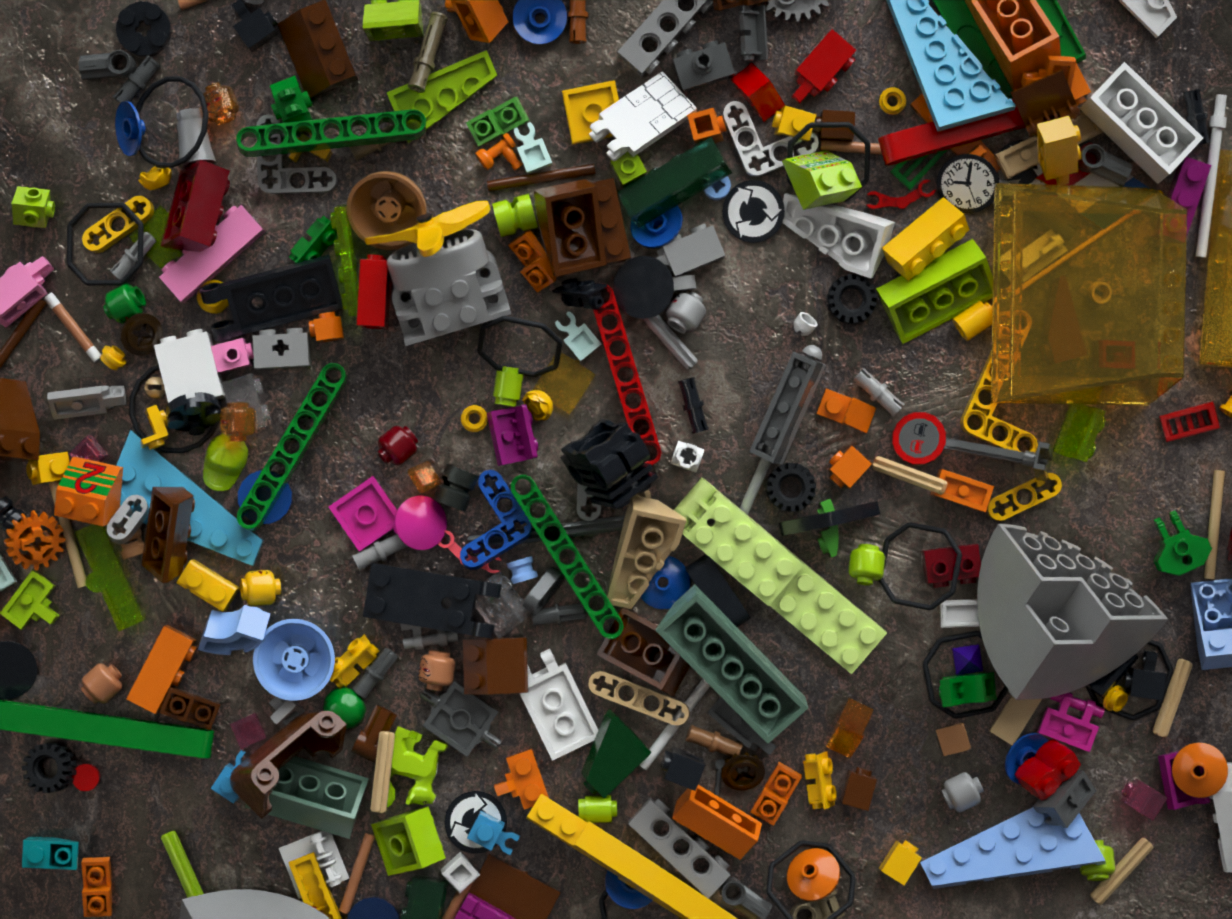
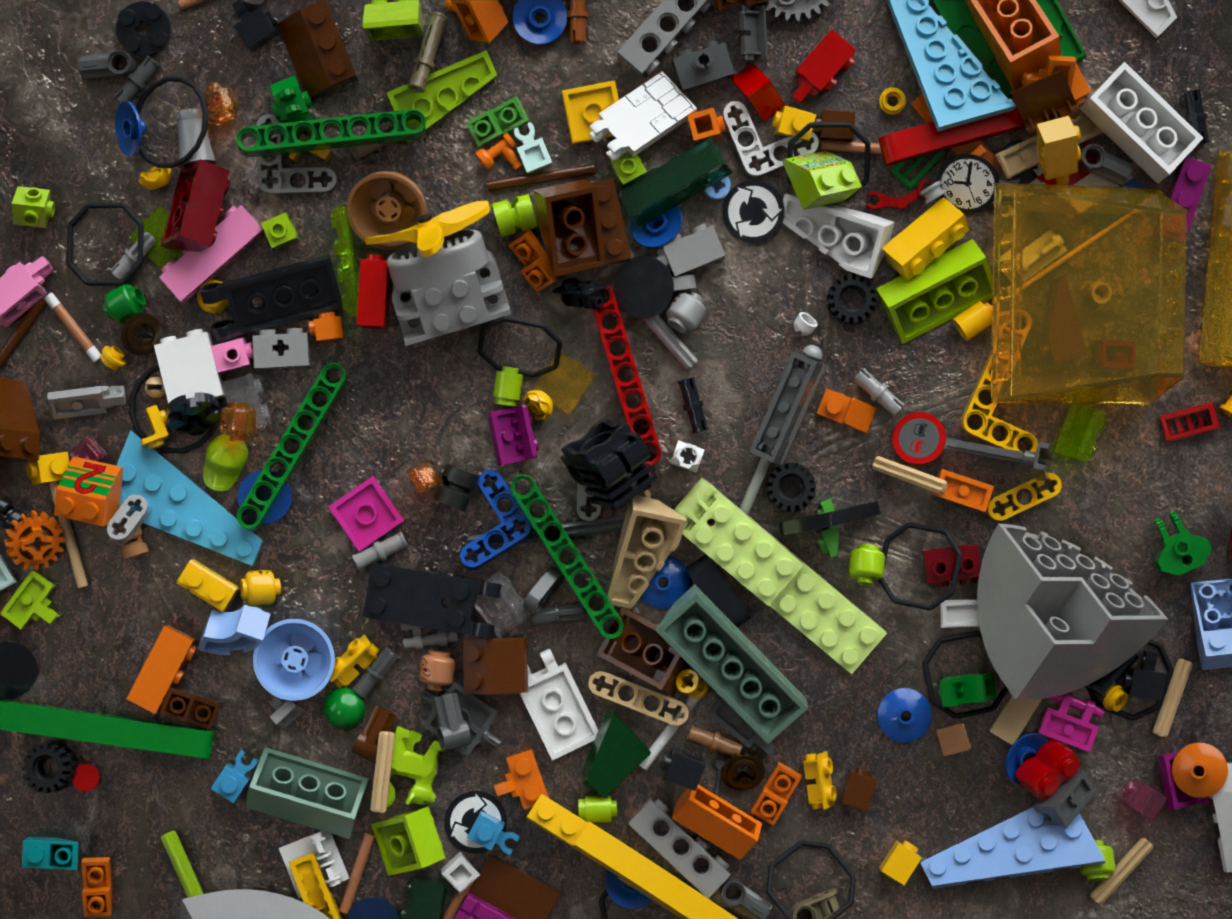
(101, 683): nougat head -> none
(105, 241): yellow beam -> none
(109, 576): clear neon green hinge -> none
(167, 532): reddish brown slope -> none
(248, 730): clear pink plate -> none
(259, 774): reddish brown windscreen -> none
(280, 231): none -> lime brick
(322, 237): green hinge -> none
(397, 445): dark red head -> none
(420, 522): dark pink dish -> none
(452, 729): none -> dark grey piece
(456, 549): coral piece -> none
(474, 409): yellow plate -> none
(522, 570): light blue wheel -> none
(580, 339): light aqua plate -> none
(685, 686): none -> yellow bush
(820, 882): orange dish -> none
(848, 467): orange brick -> none
(849, 728): clear orange slope -> none
(890, 715): none -> blue dish
(932, 192): none -> light grey bush
(962, 792): light grey head -> none
(967, 659): dark purple slope -> none
(1214, 523): tan bar -> none
(1217, 123): white bar -> none

